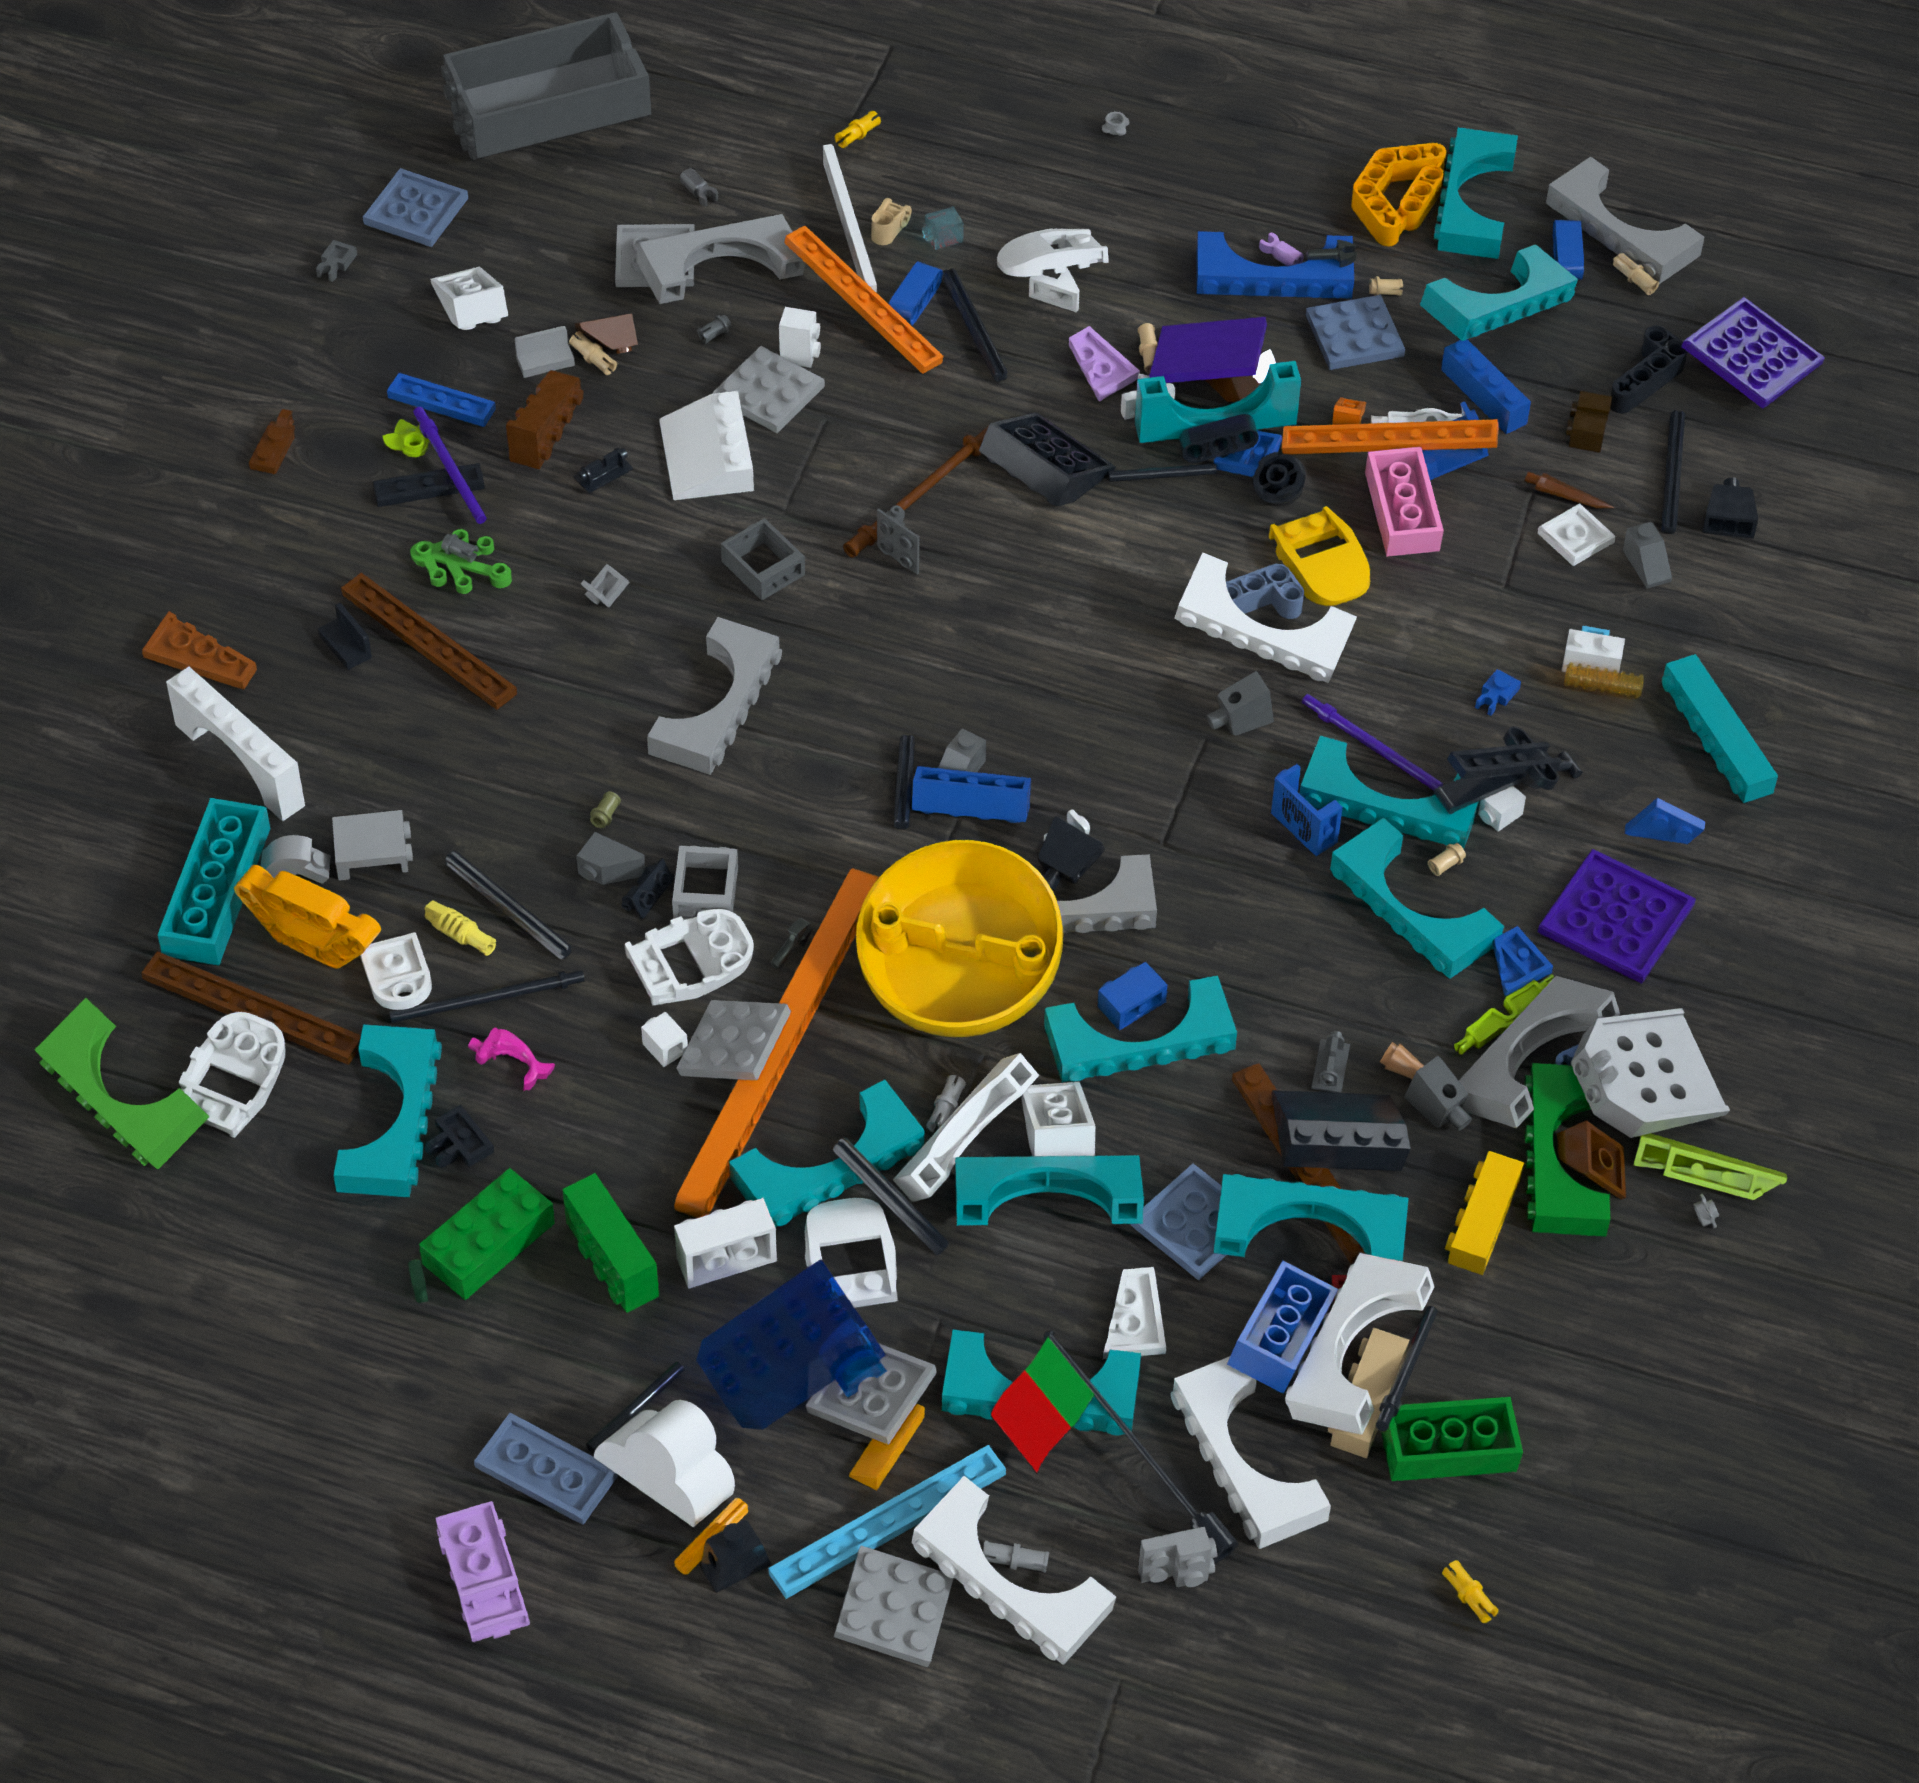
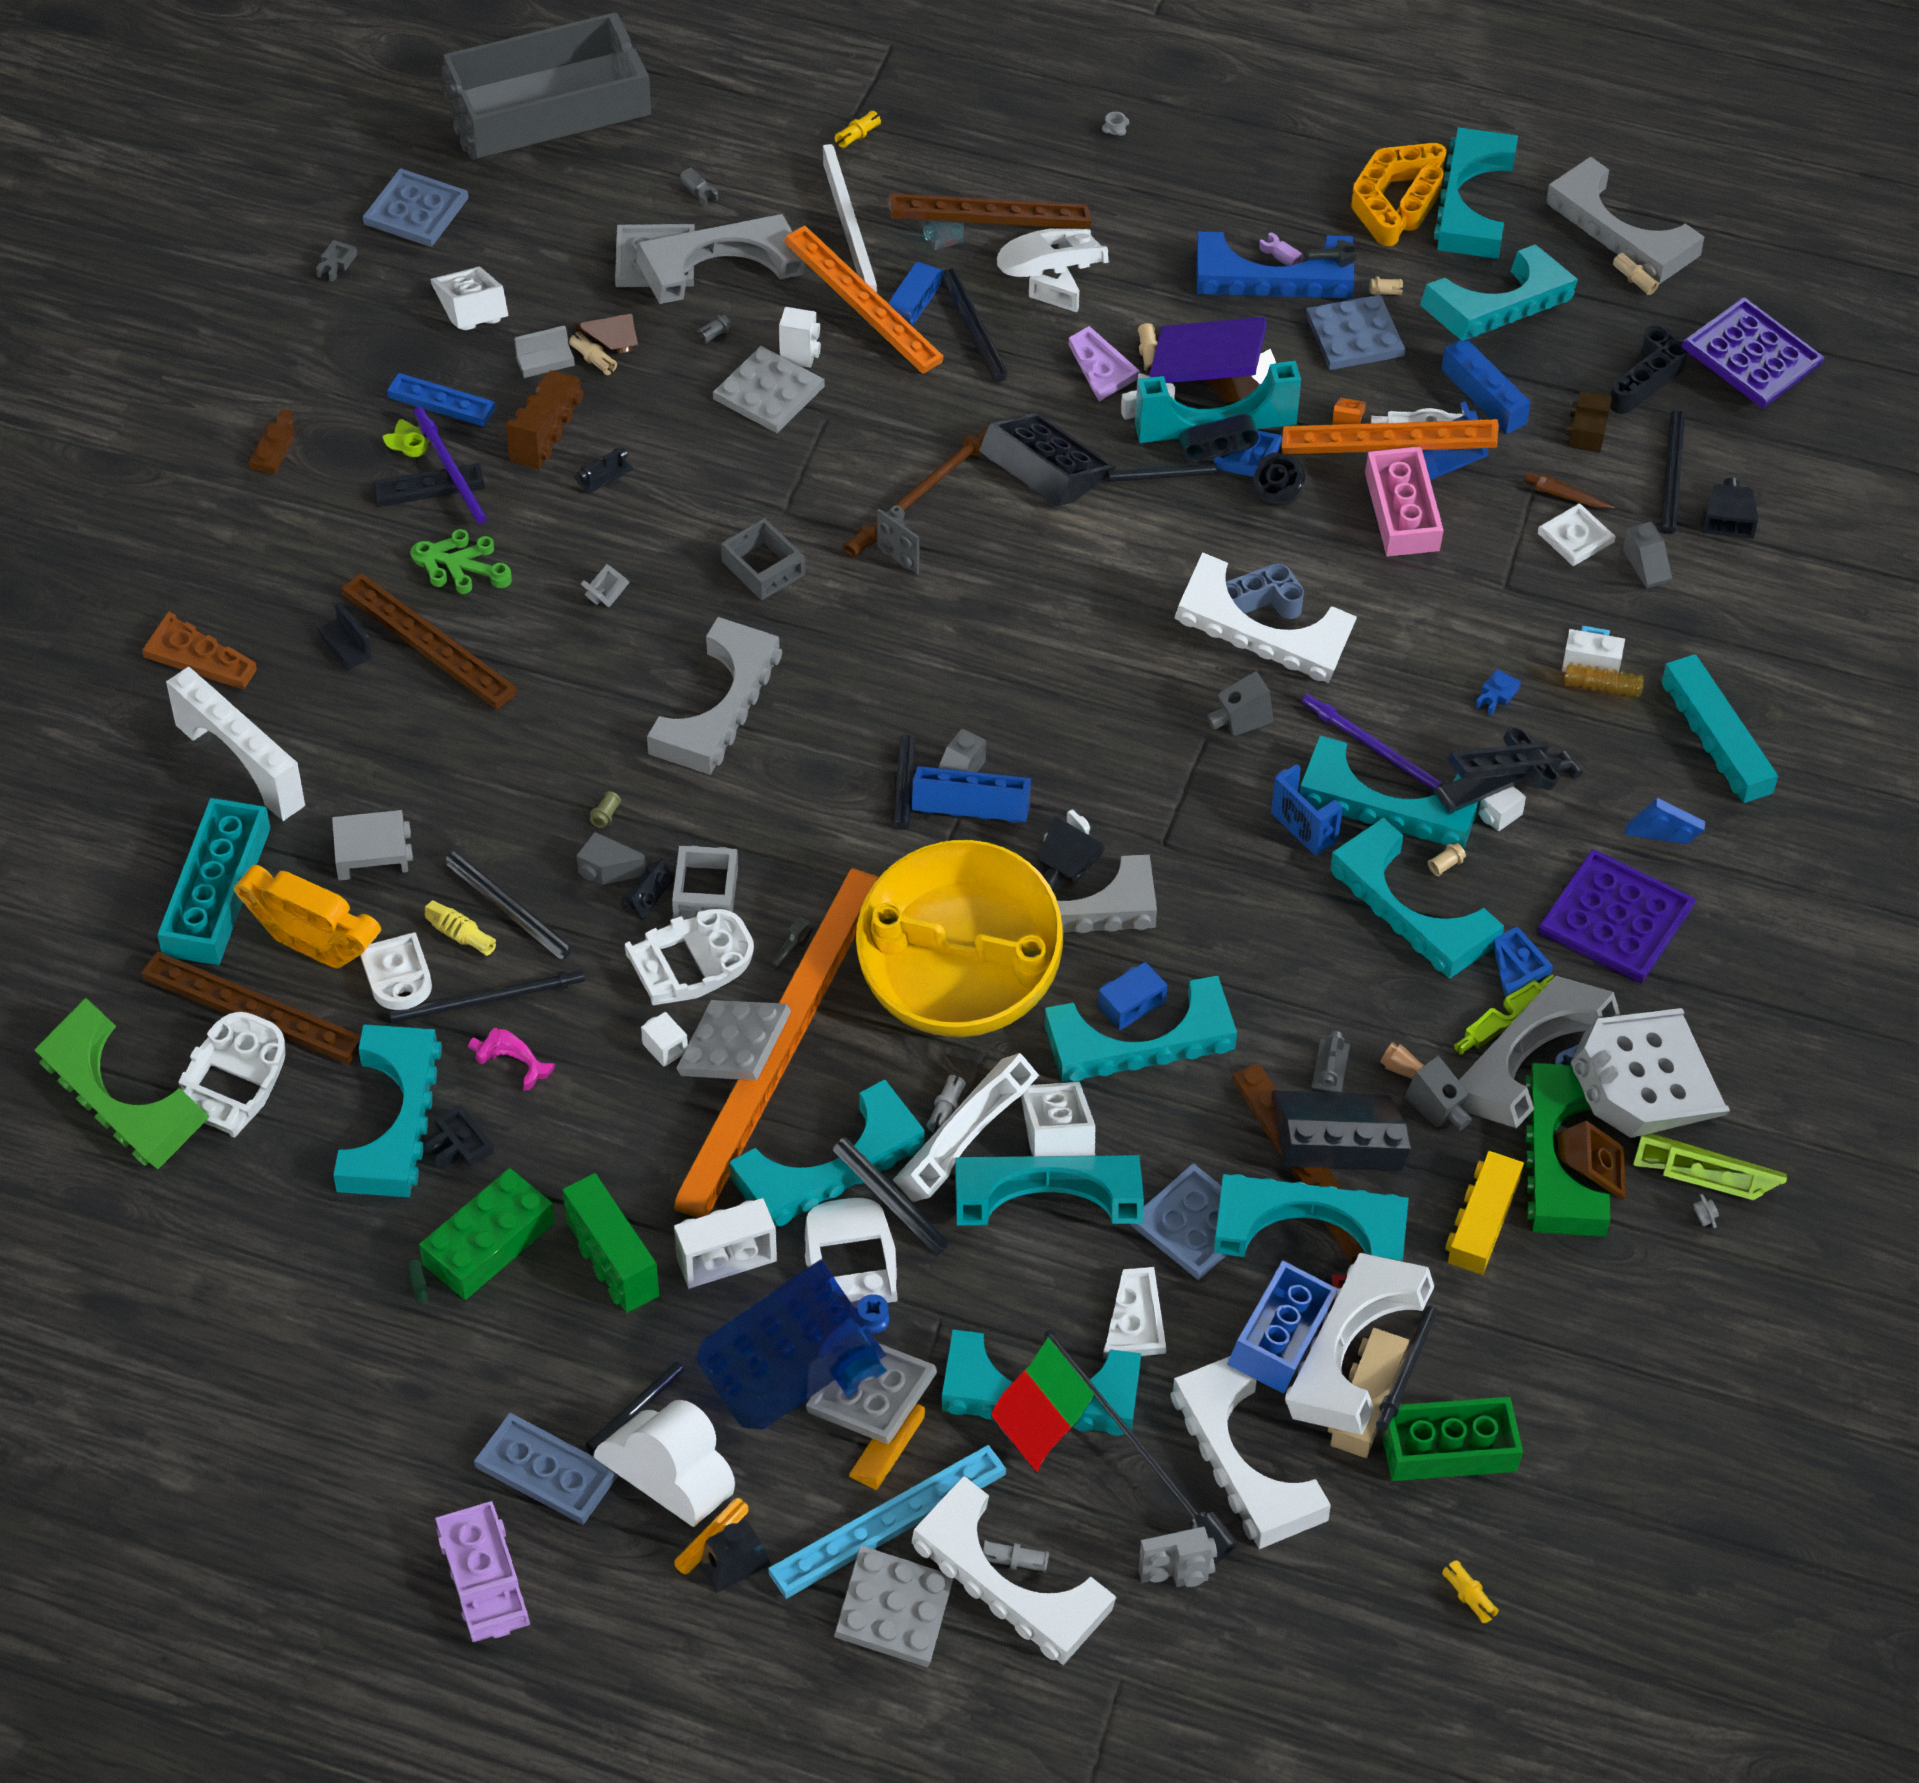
(296, 856): light grey brick -> none
(458, 547): dark grey pin -> none
(707, 448): white slope -> none
(875, 1321): none -> blue wheel
(889, 221): tan piece -> none
(989, 211): none -> reddish brown plate
(1329, 575): yellow slope -> none
(1569, 246): blue beam -> none

